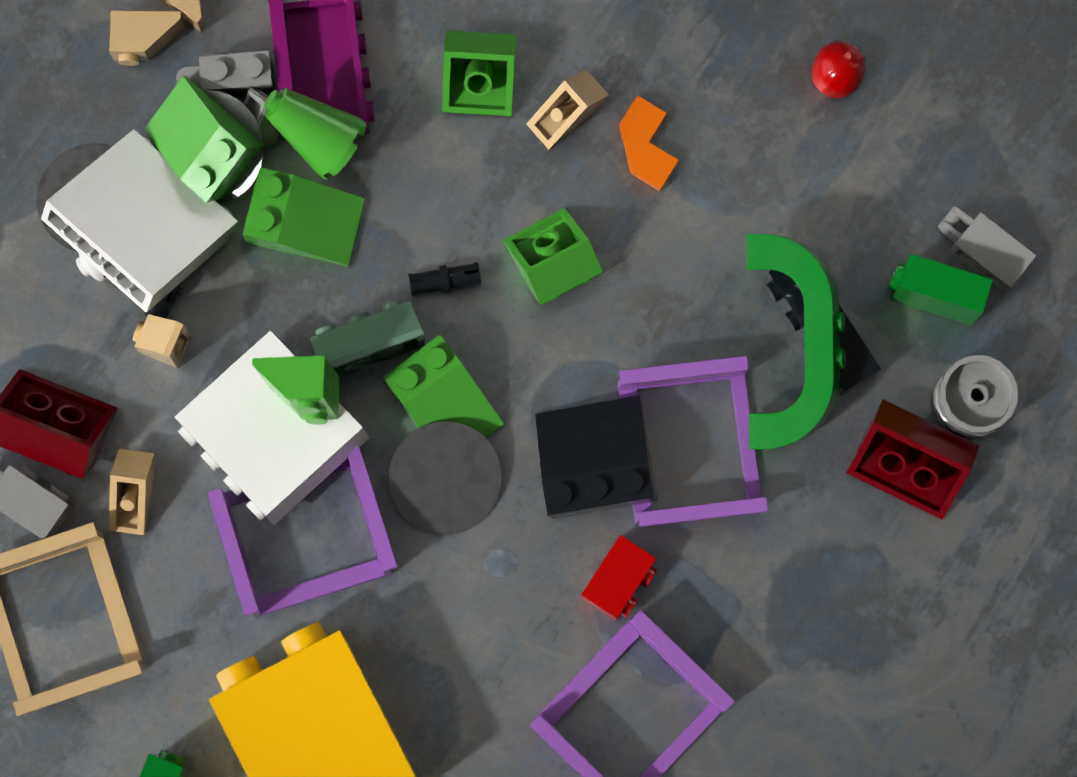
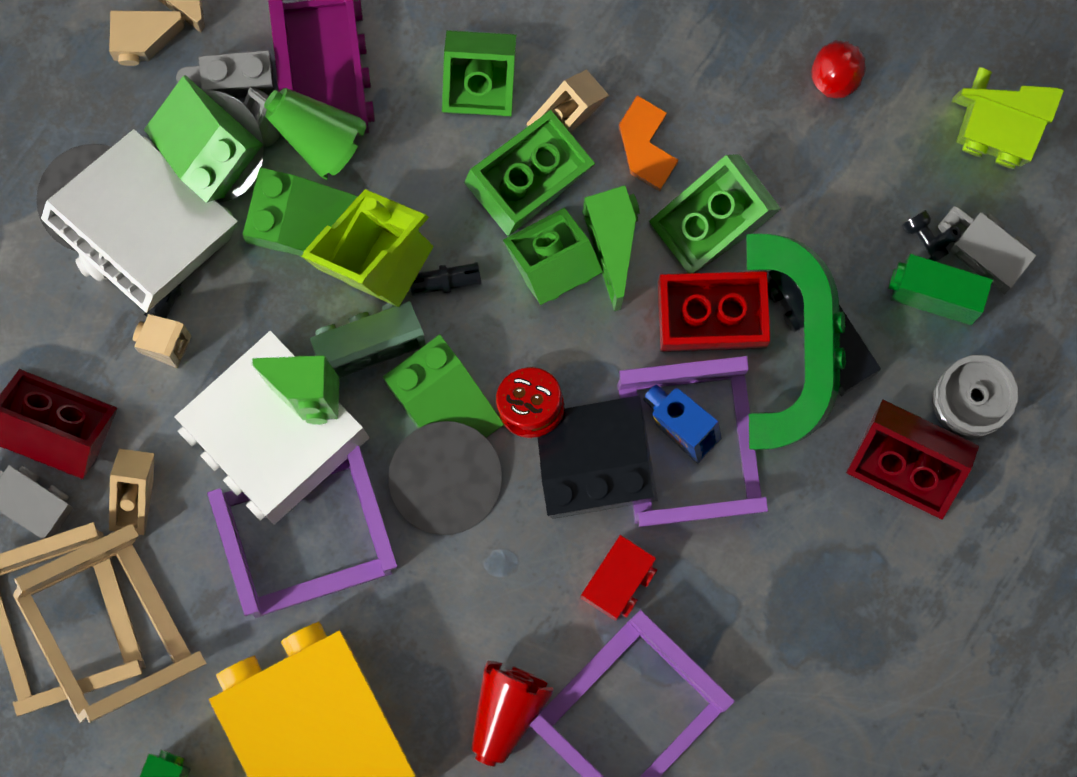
(120, 545): none -> tan piece
(373, 247): none -> lime piece
(505, 710): none -> red cone
(528, 172): none -> bright green slope
(530, 402): none -> red head
(611, 226): none -> bright green slope
(693, 431): none -> blue torso
(713, 311): none -> red brick
(714, 213): none -> bright green slope
(936, 245): none -> black piece
(1004, 120): none -> lime piece

